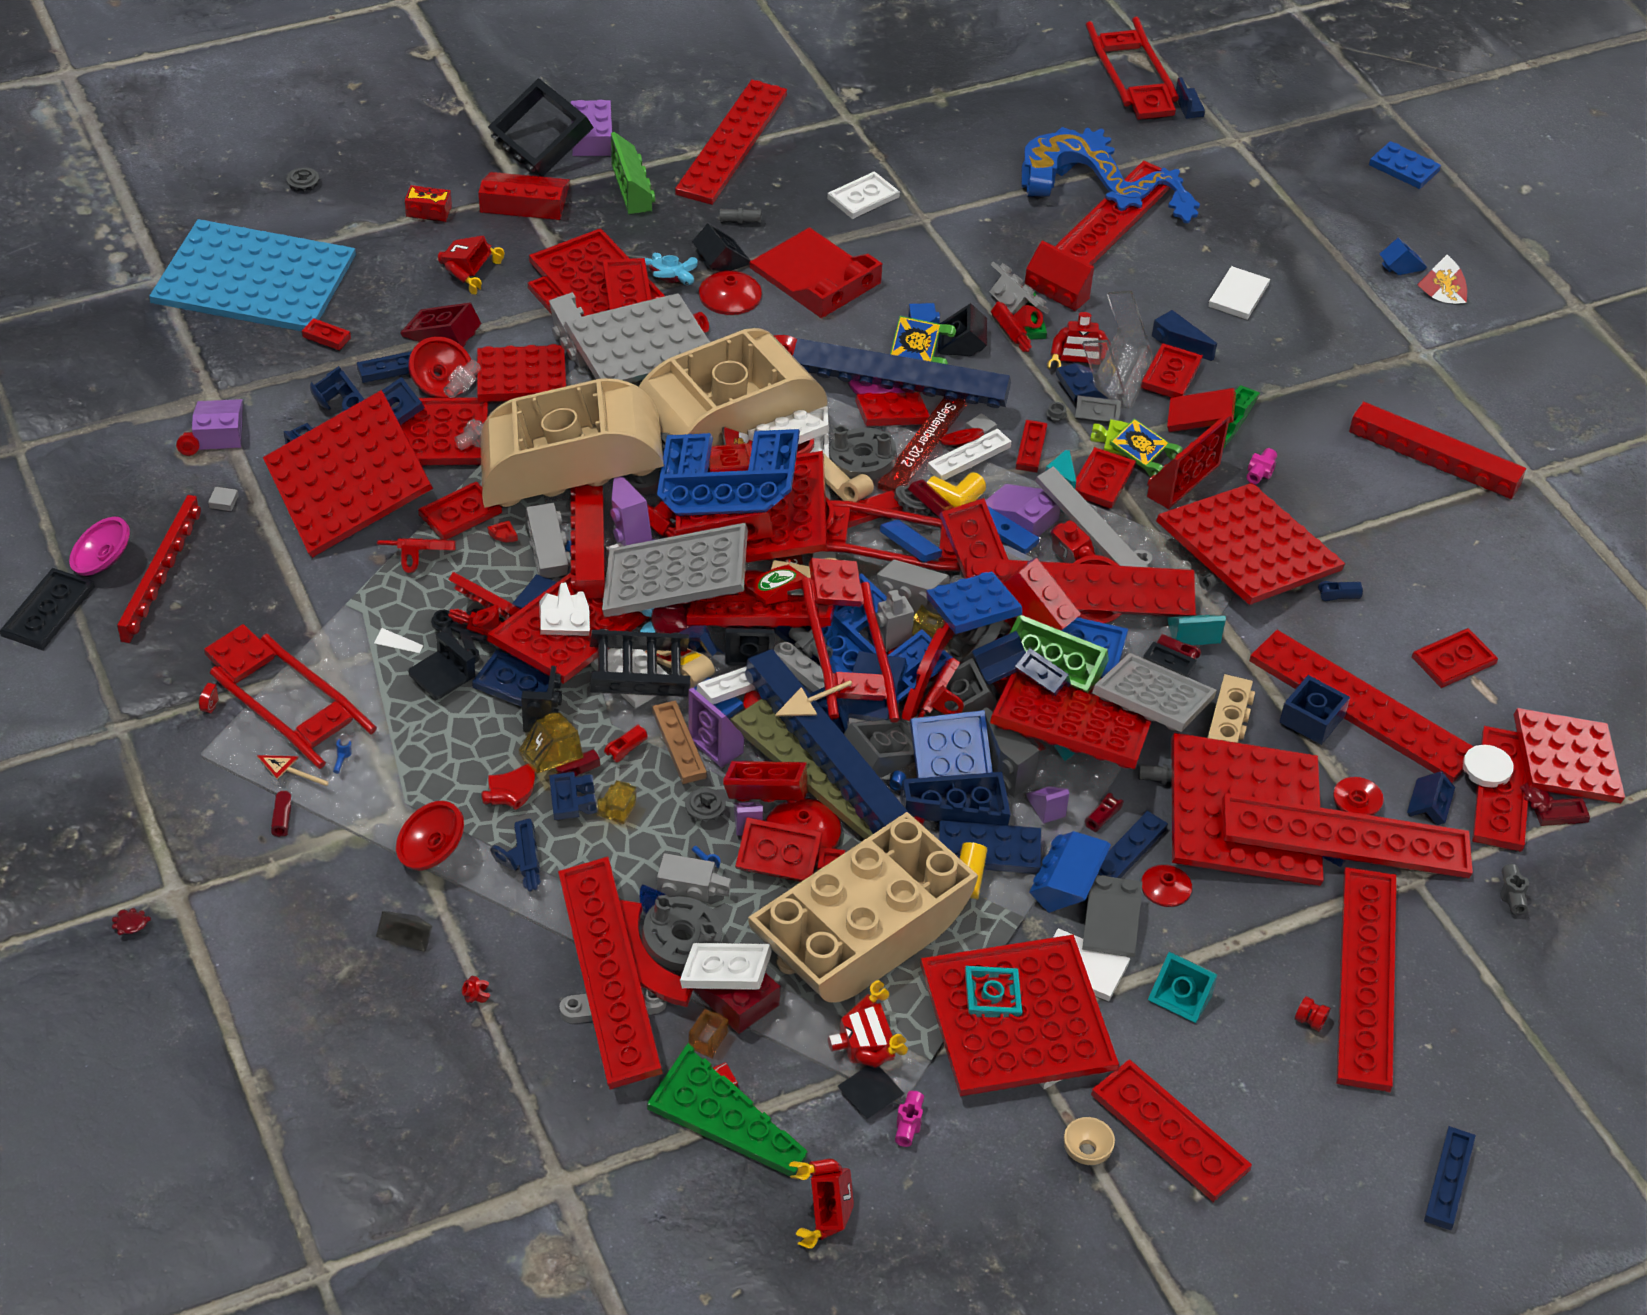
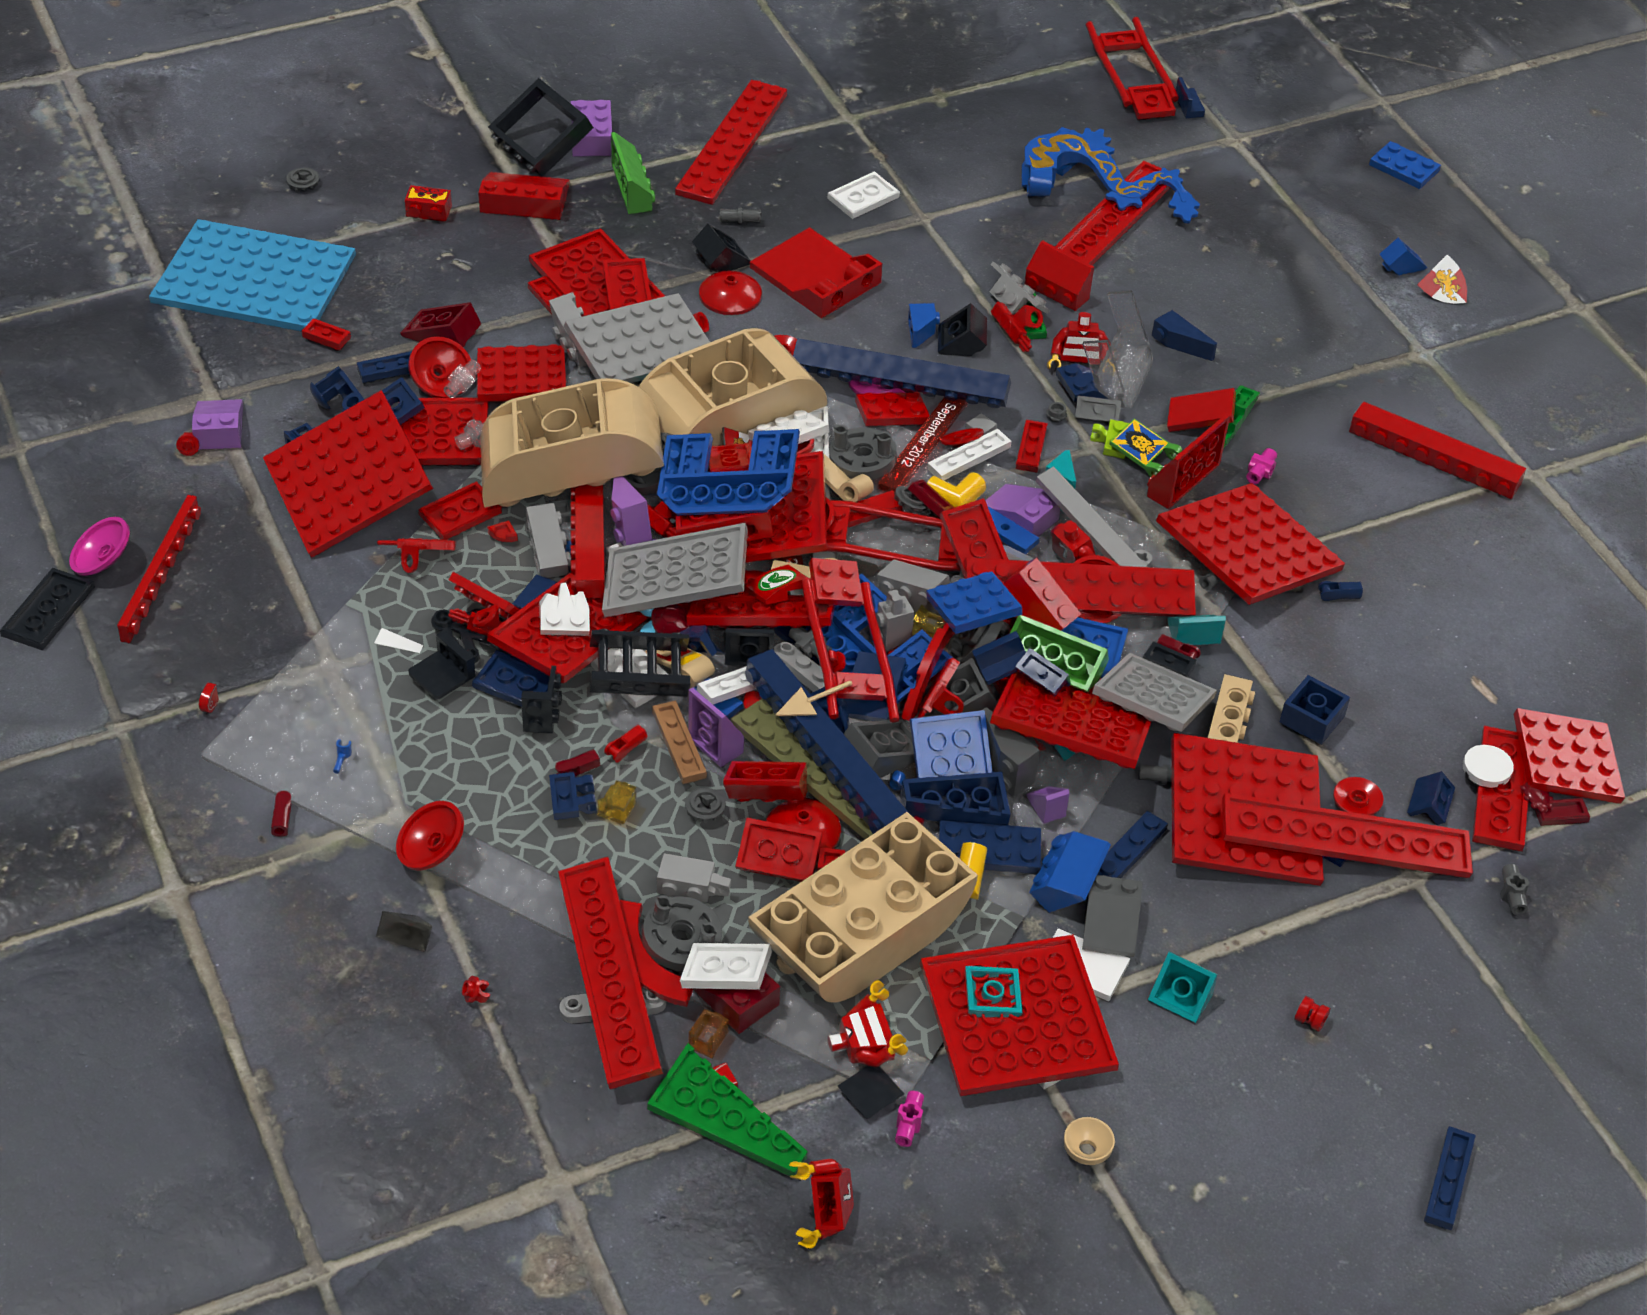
(130, 921): dark red piece -> none
(223, 499): light grey tile -> none
(243, 653): red plate -> none
(280, 764): piece -> none
(466, 257): red torso -> none
(510, 788): red arm -> none
(522, 856): dark blue piece -> none
(551, 743): clear yellow slope -> none
(648, 896): clear blue tile -> none
(670, 269): medium azure animal -> none
(712, 857): blue hand -> none
(746, 810): medium lavender slope -> none
(837, 661): none -> red plate
(911, 541): blue tile -> none
(919, 339): flag -> none
(1103, 477): red plate -> none
(1103, 812): dark red bar -> none
(1166, 885): red dish -> none
(1171, 371): red plate -> none
(1171, 1130): red plate -> none
(1239, 292): white tile -> none
(1367, 980): red plate -> none
(1368, 706): red plate -> none
(1454, 657): red tile -> none

